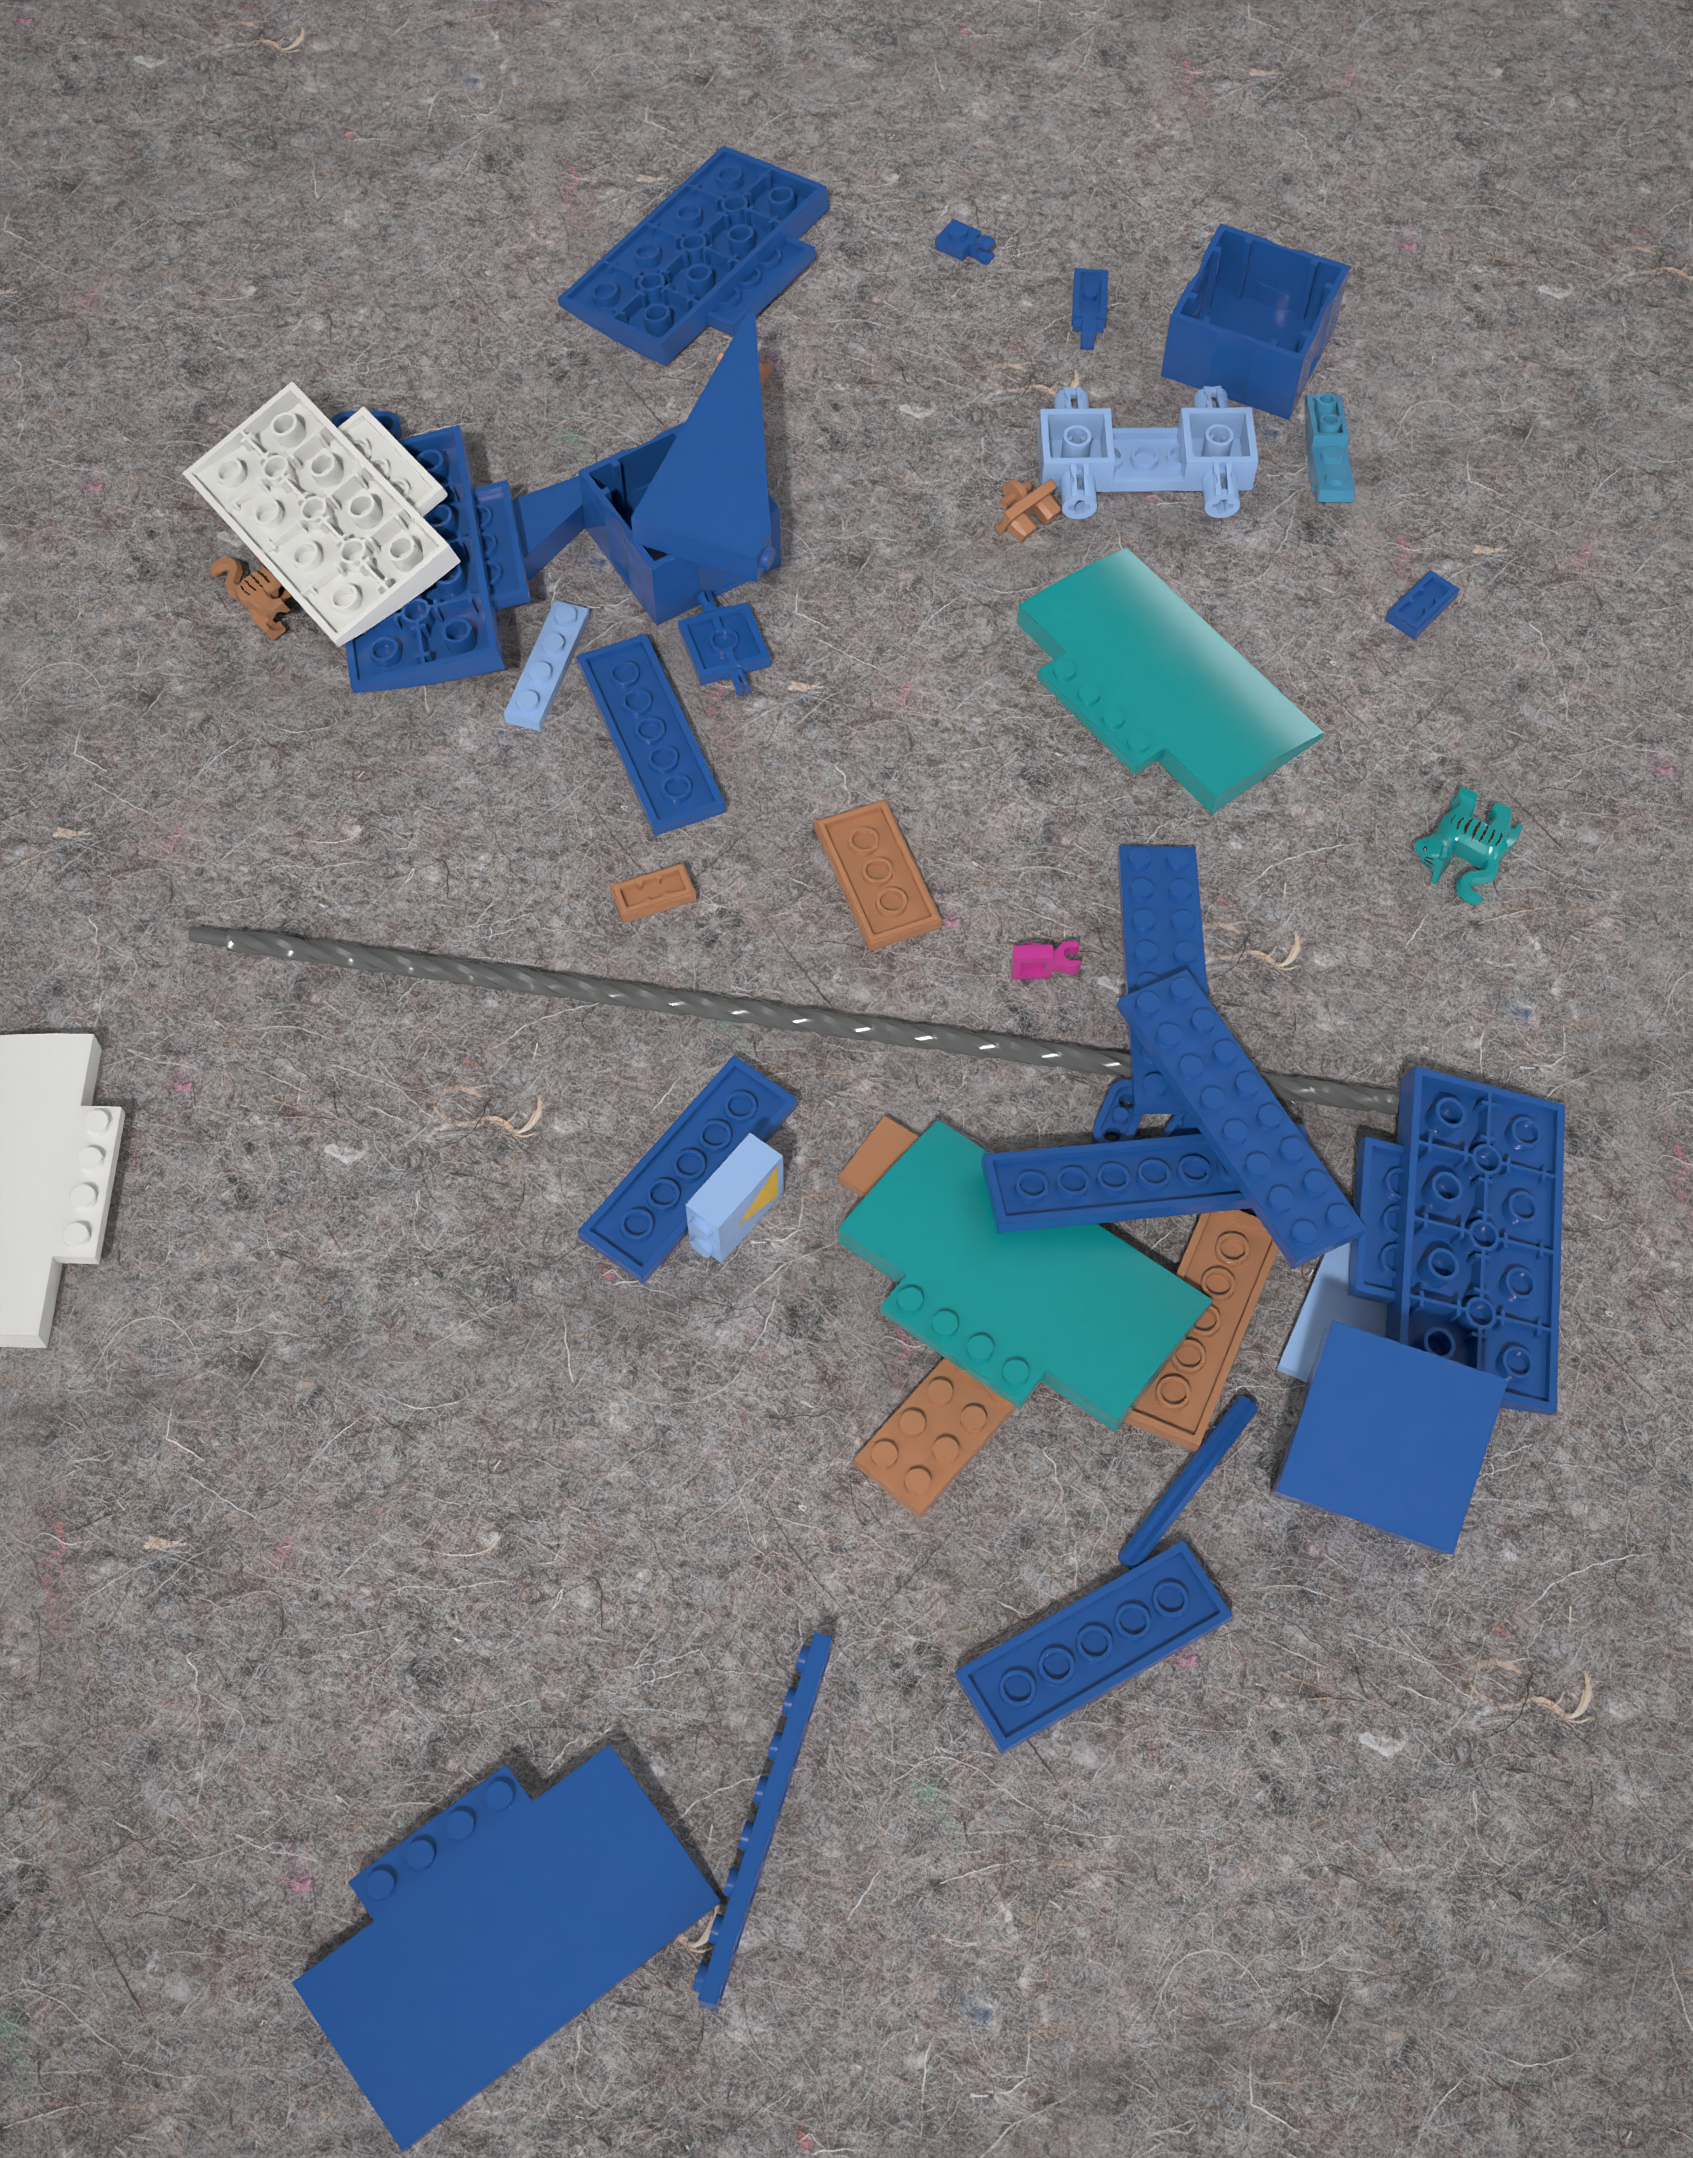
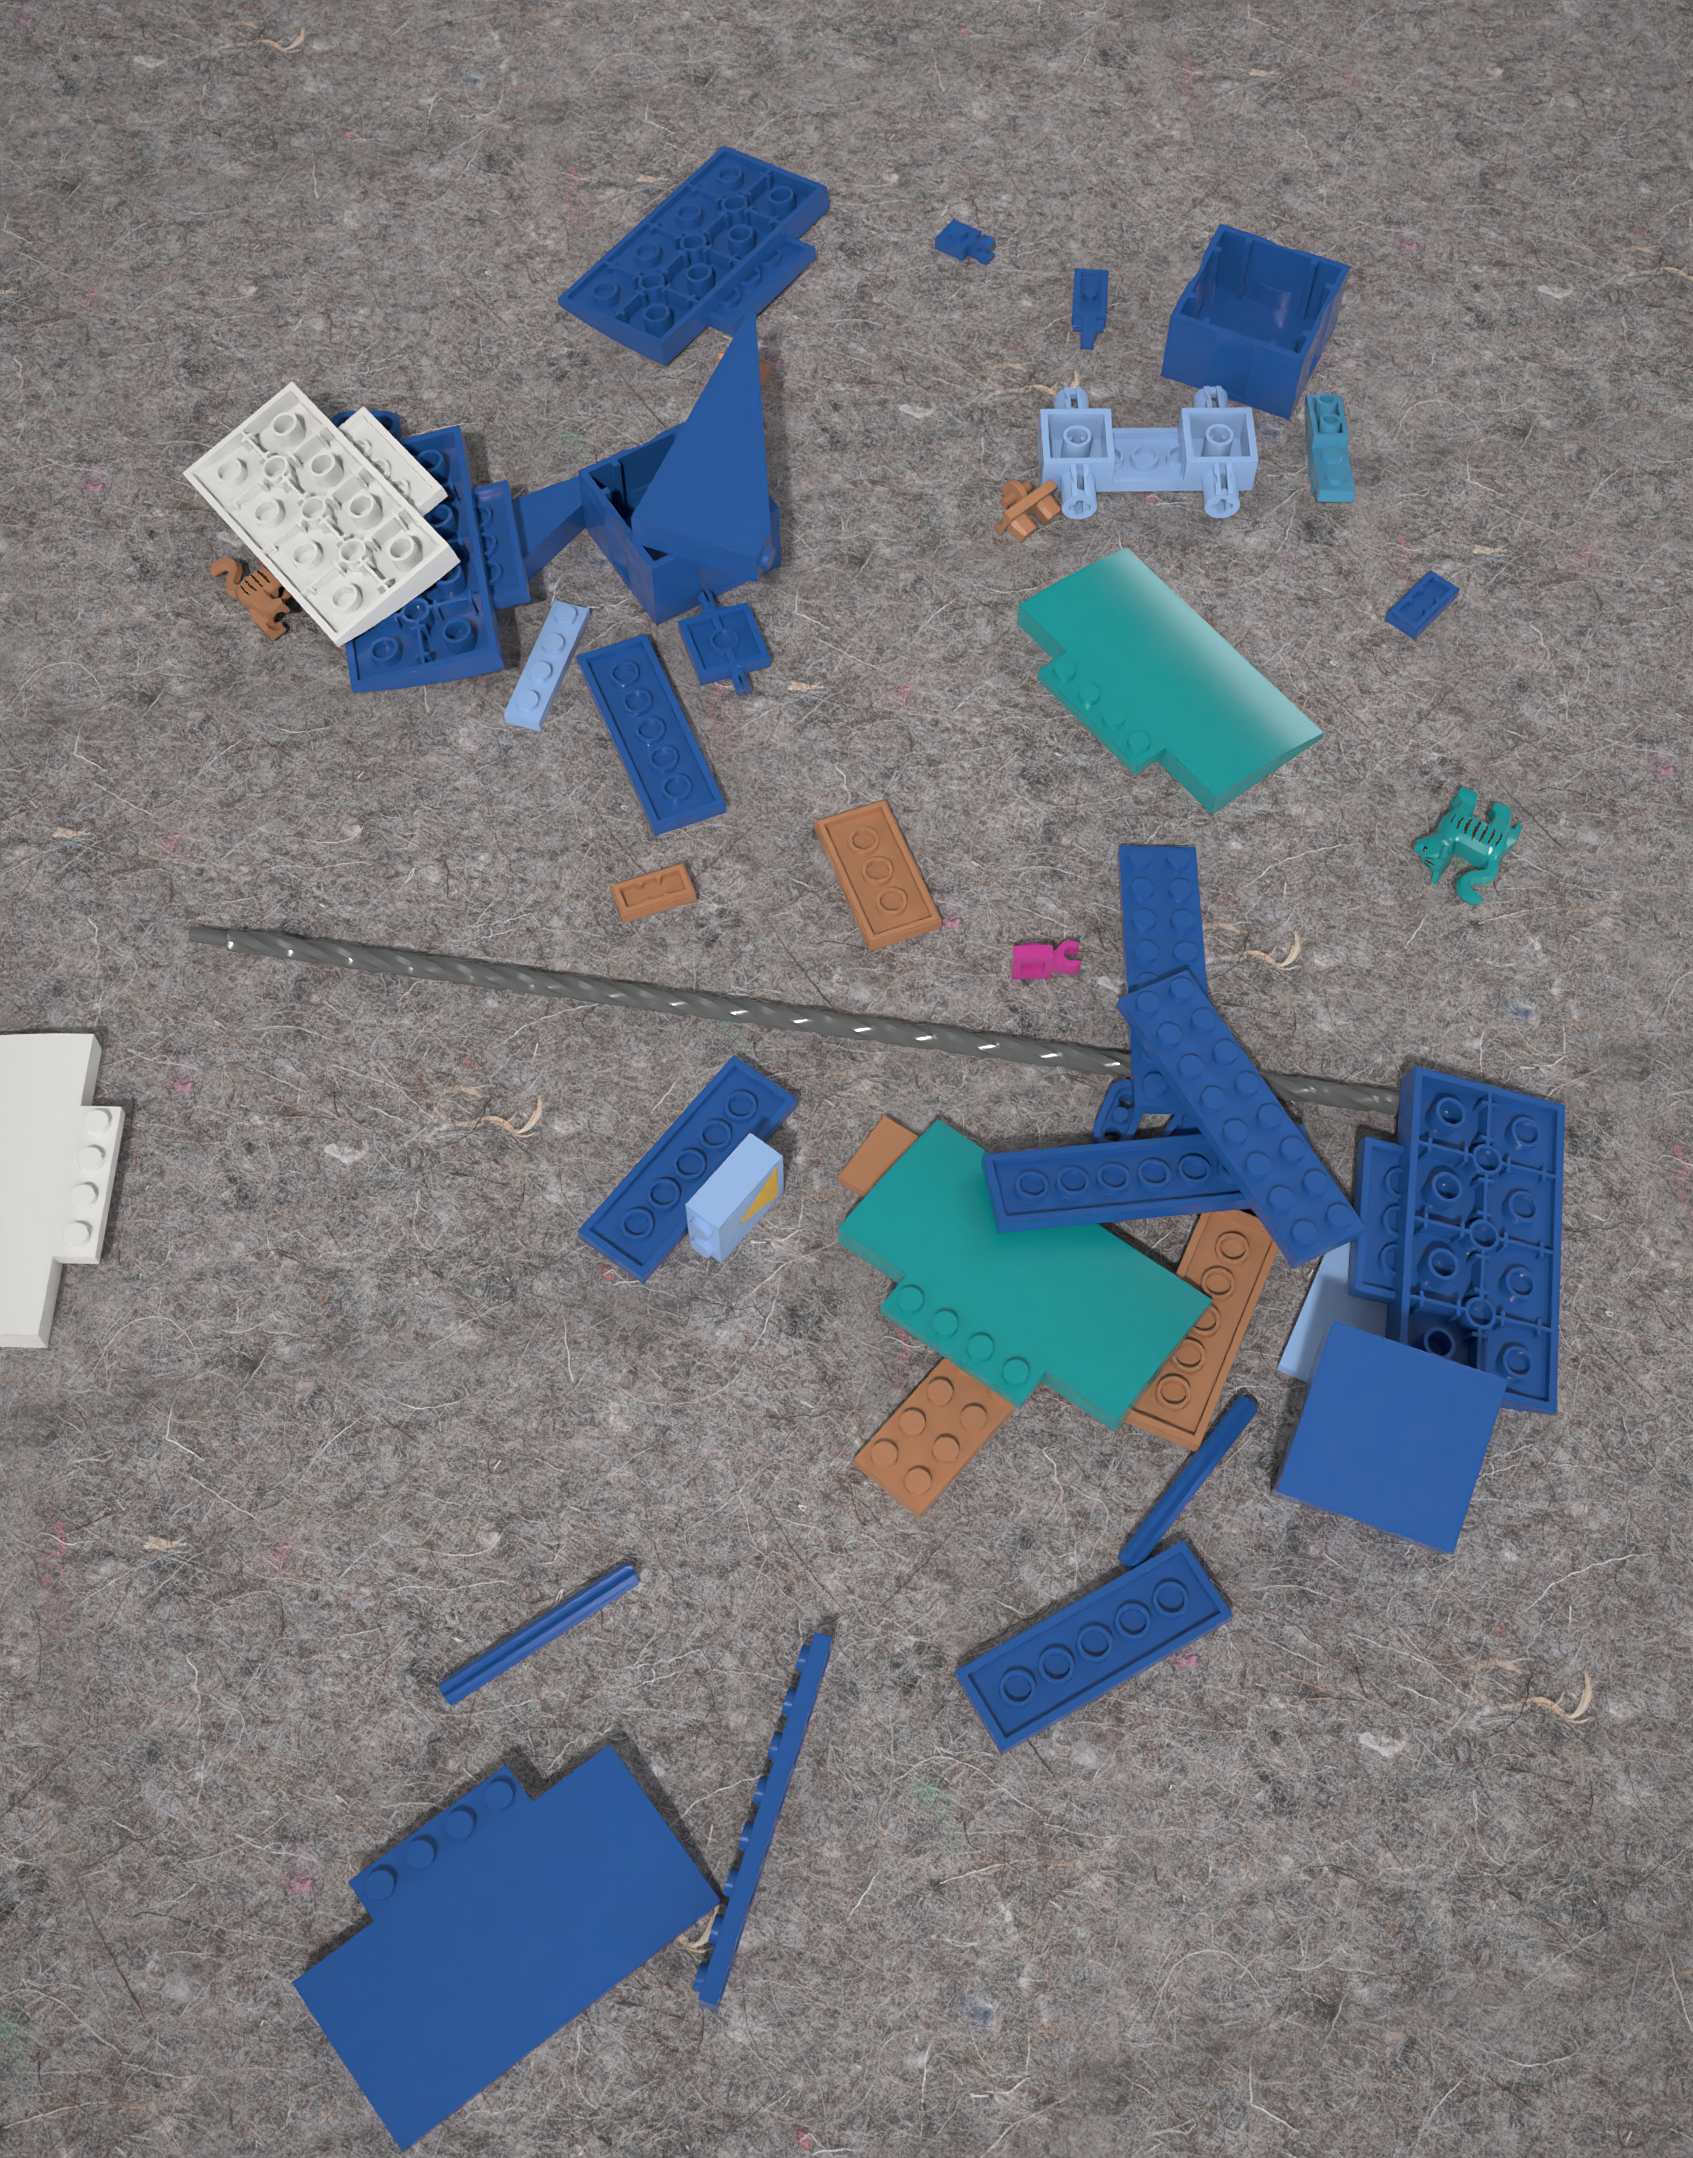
(538, 1633): none -> blue axle

